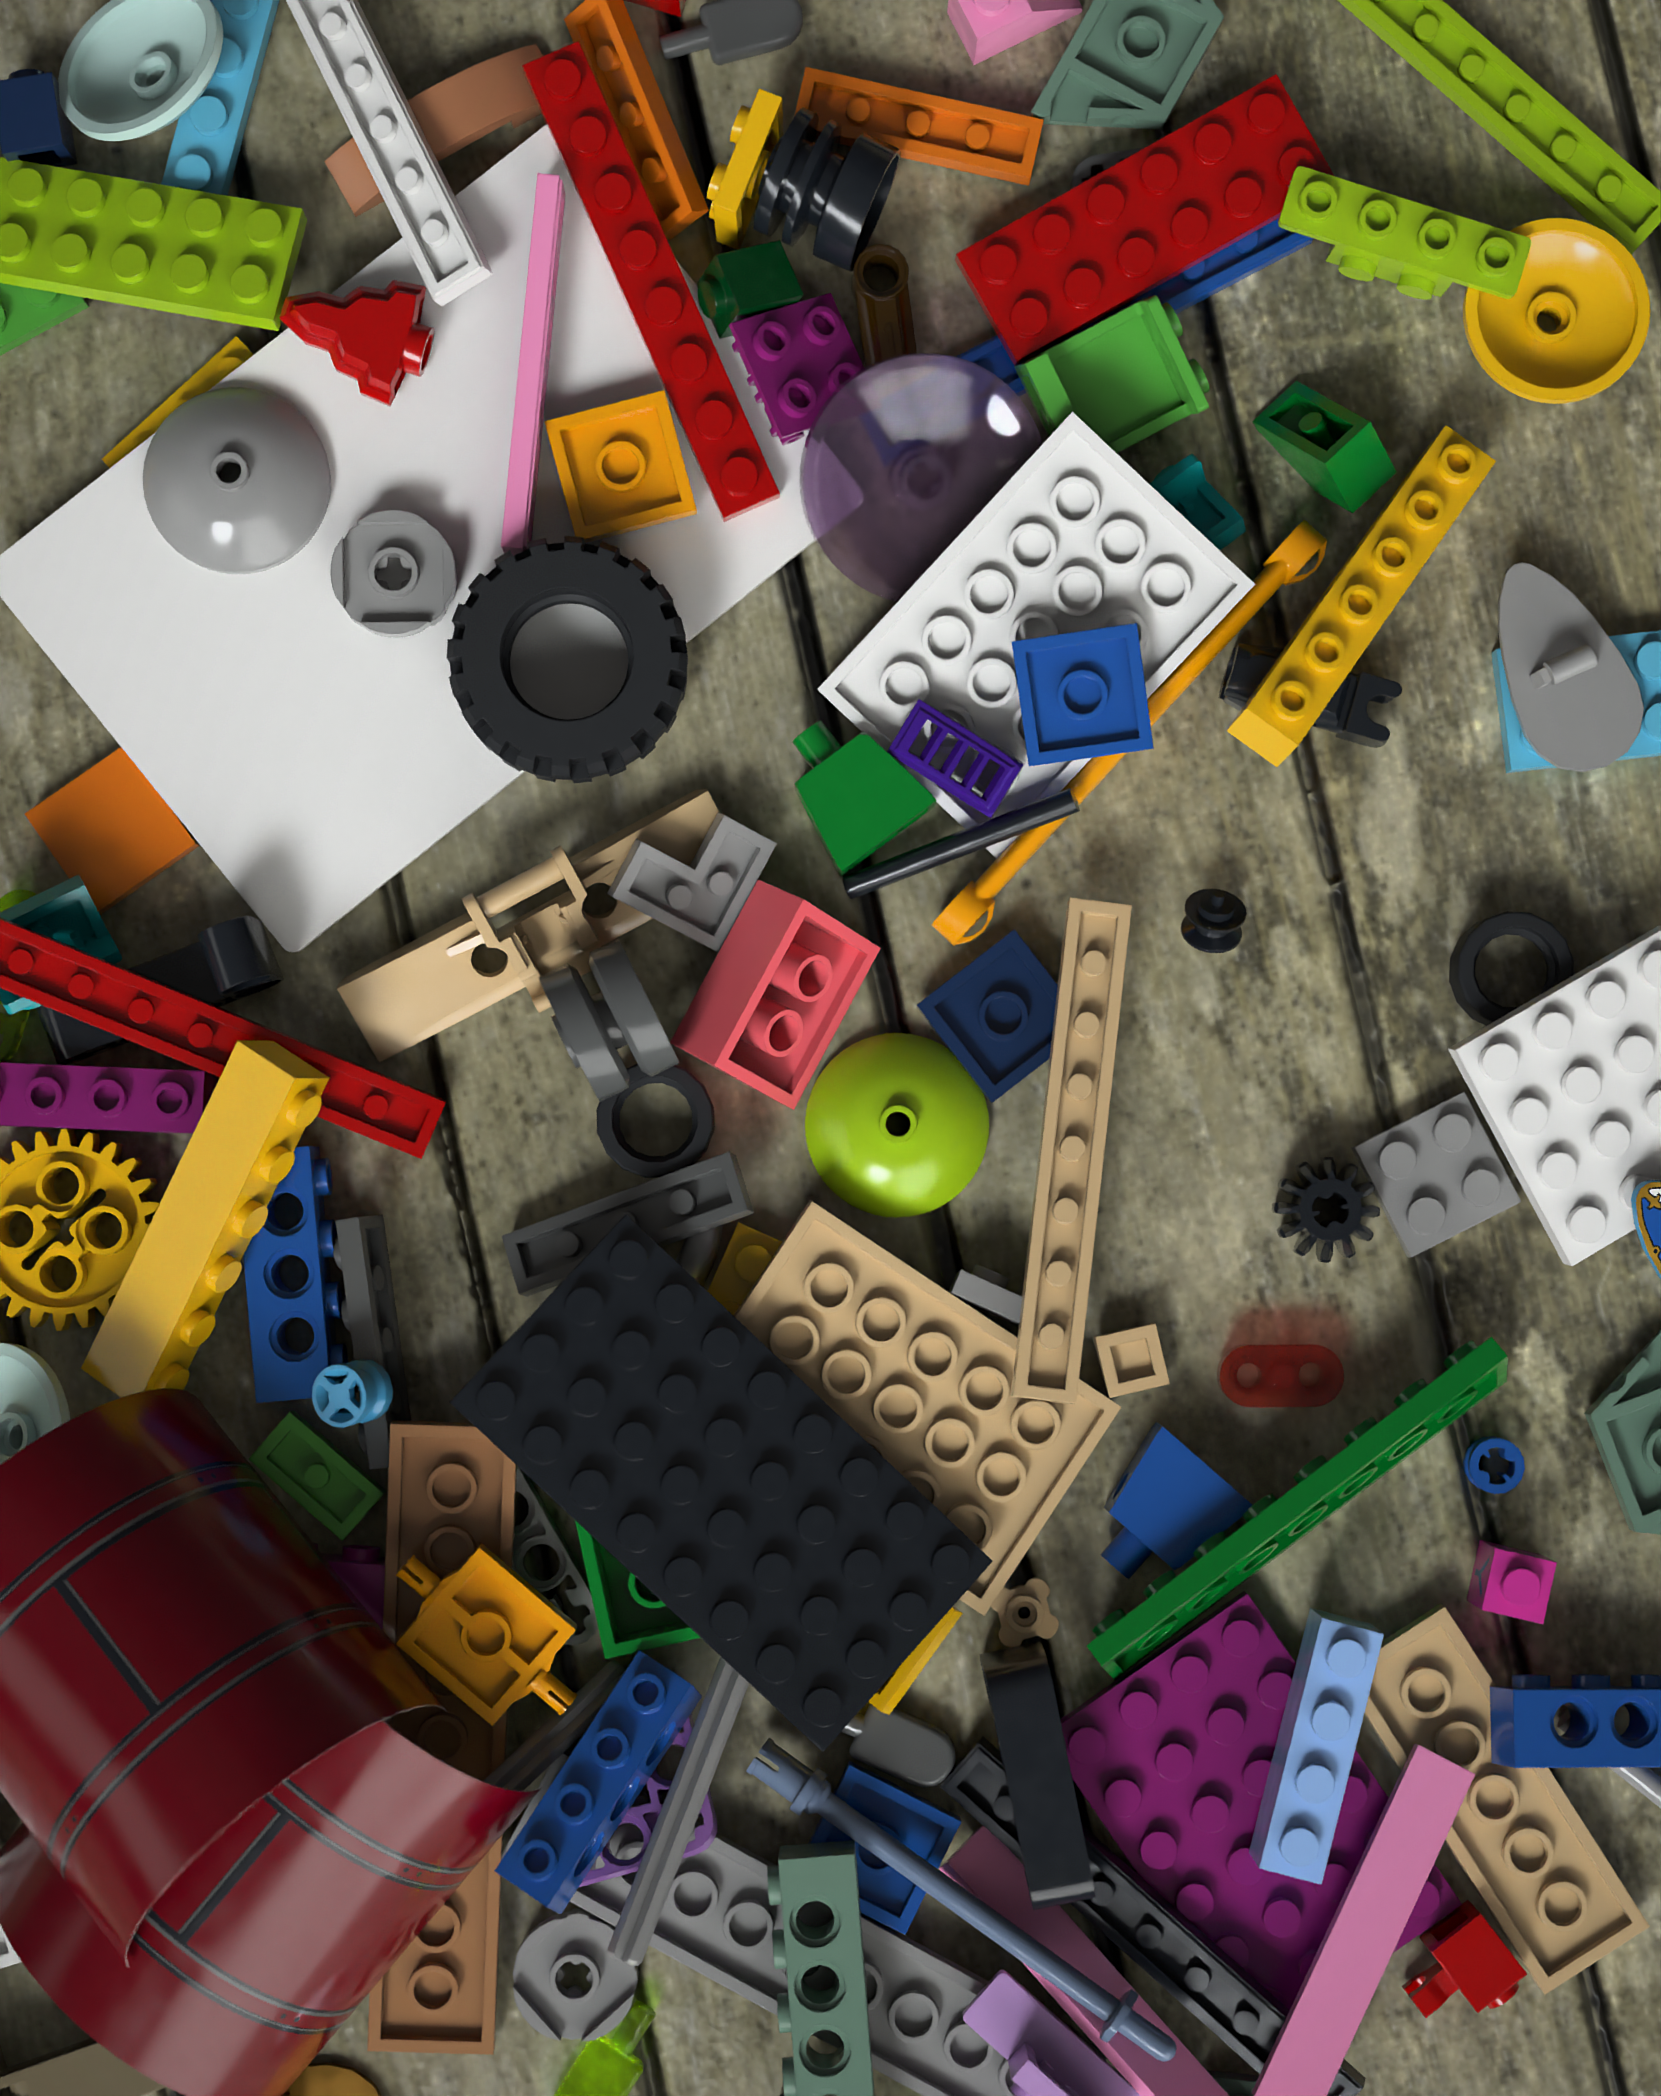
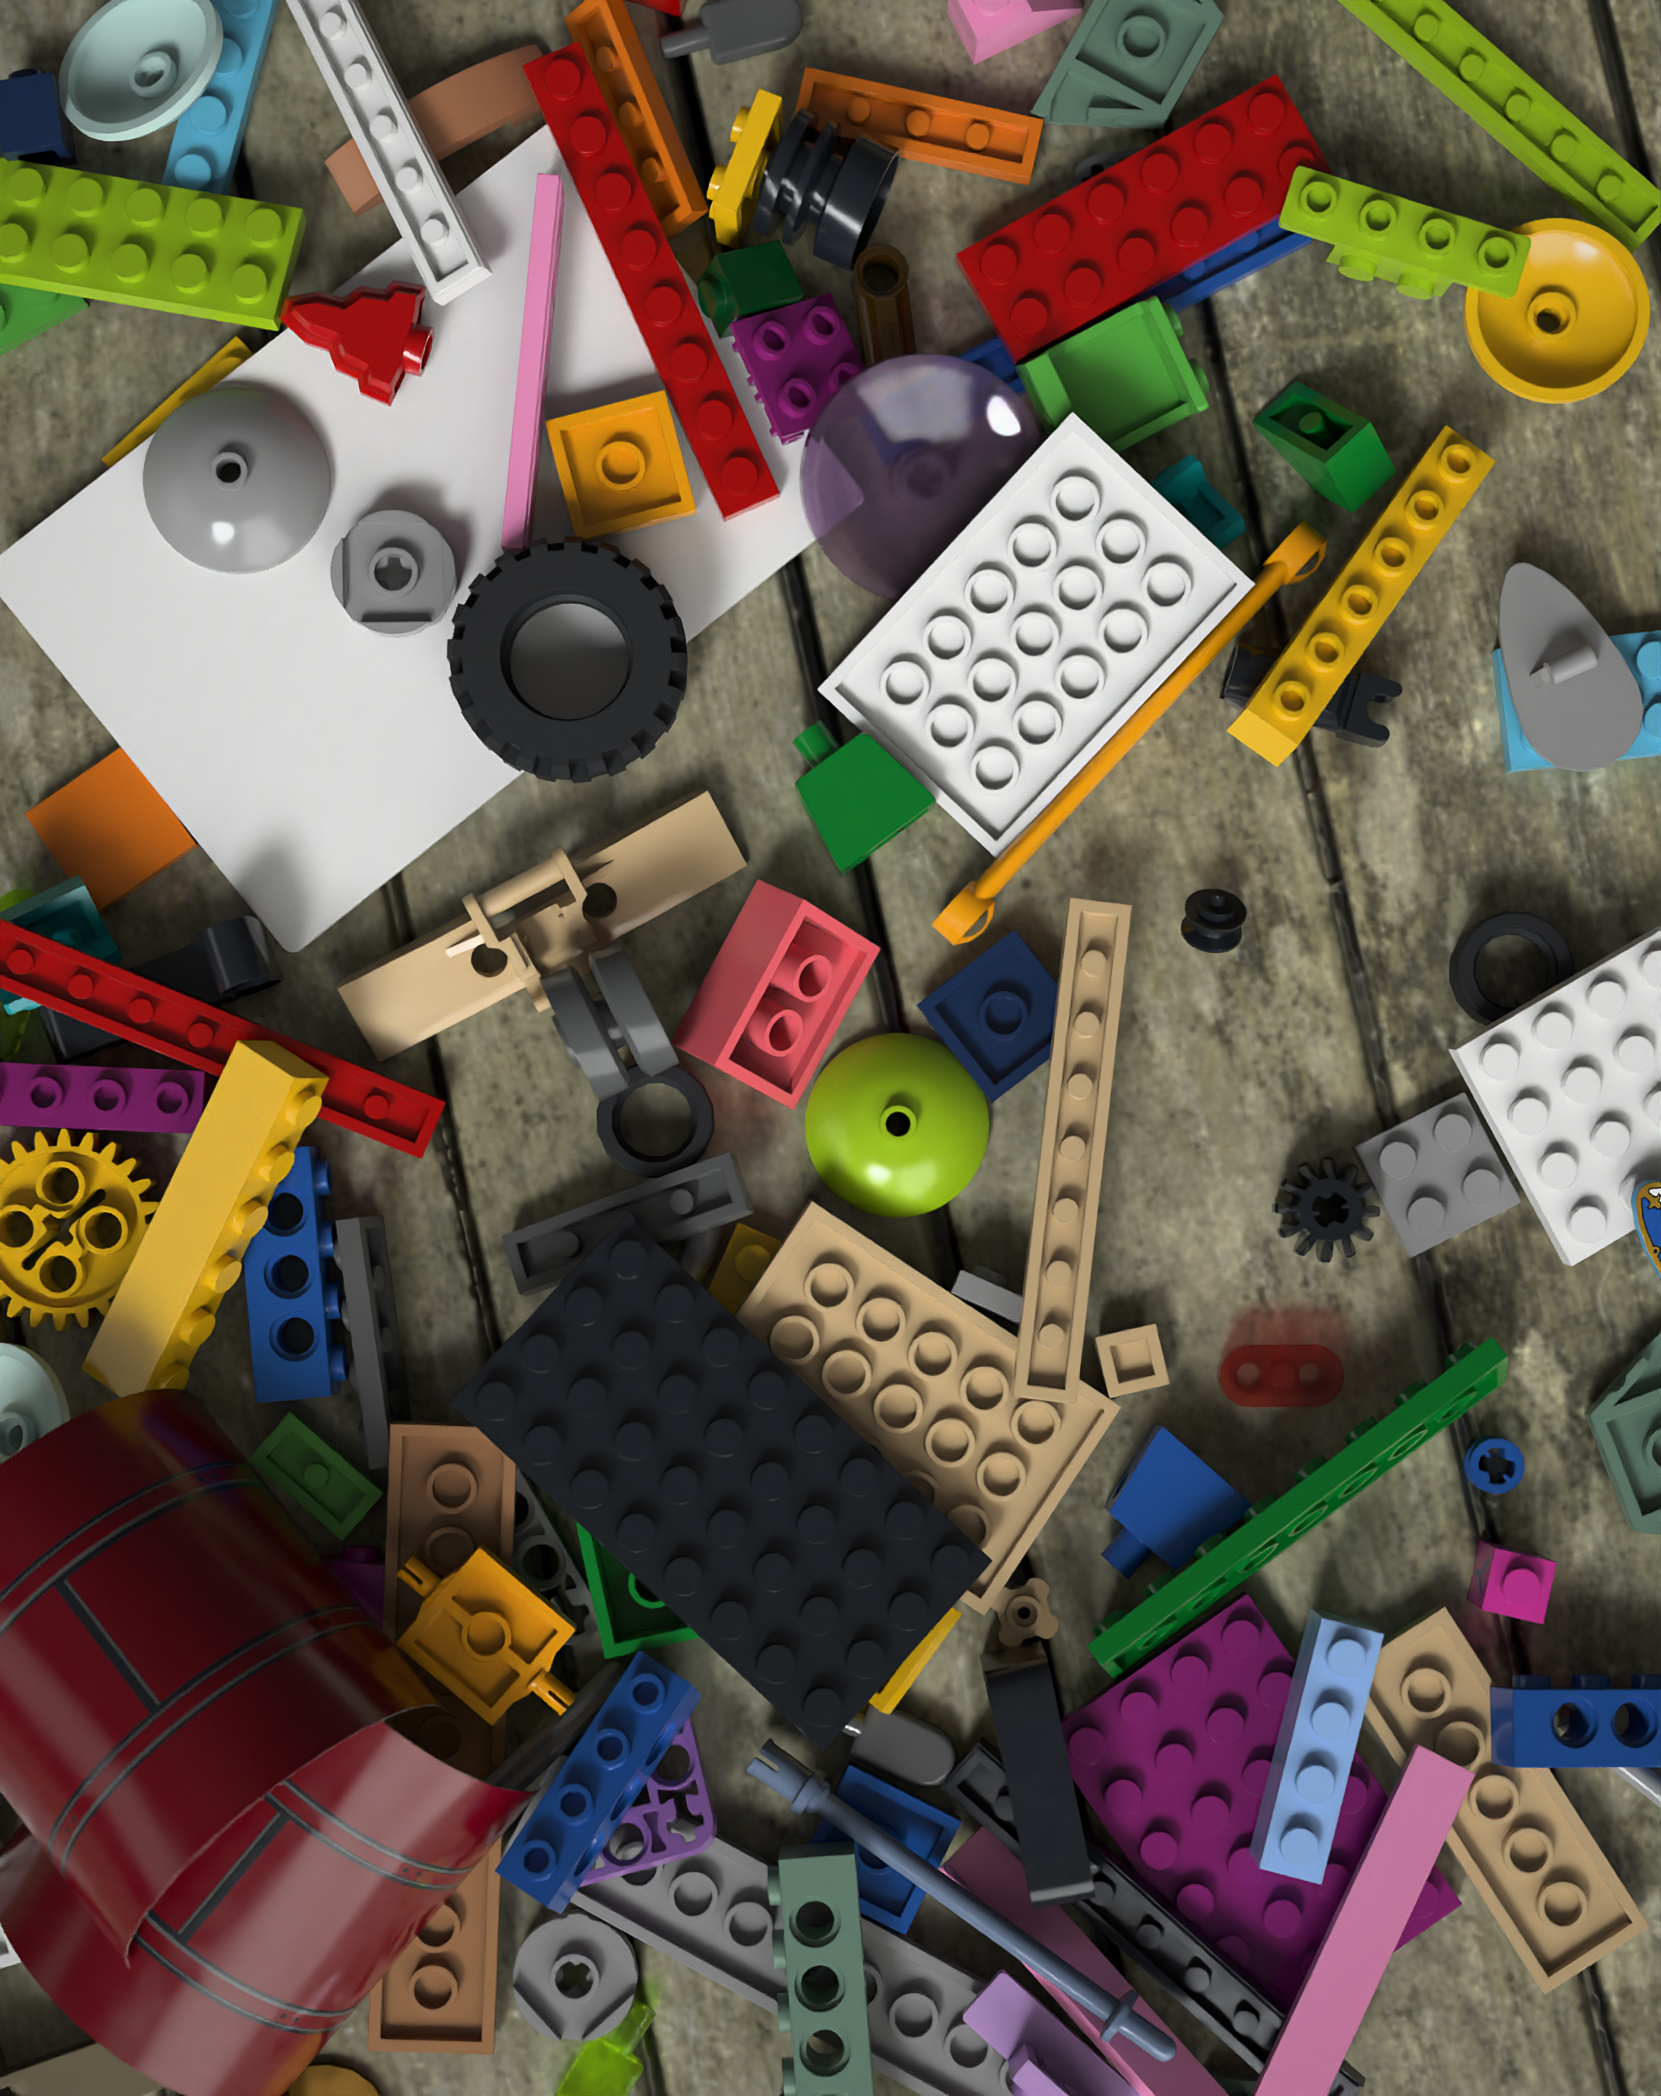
(335, 1393): dark azure wheel -> none
(678, 1815): light grey axle -> none
(699, 897): light grey plate -> none
(961, 843): black bar -> none
(999, 785): dark purple slope -> none
(1082, 694): blue plate -> none
(1468, 1960): red brick -> none

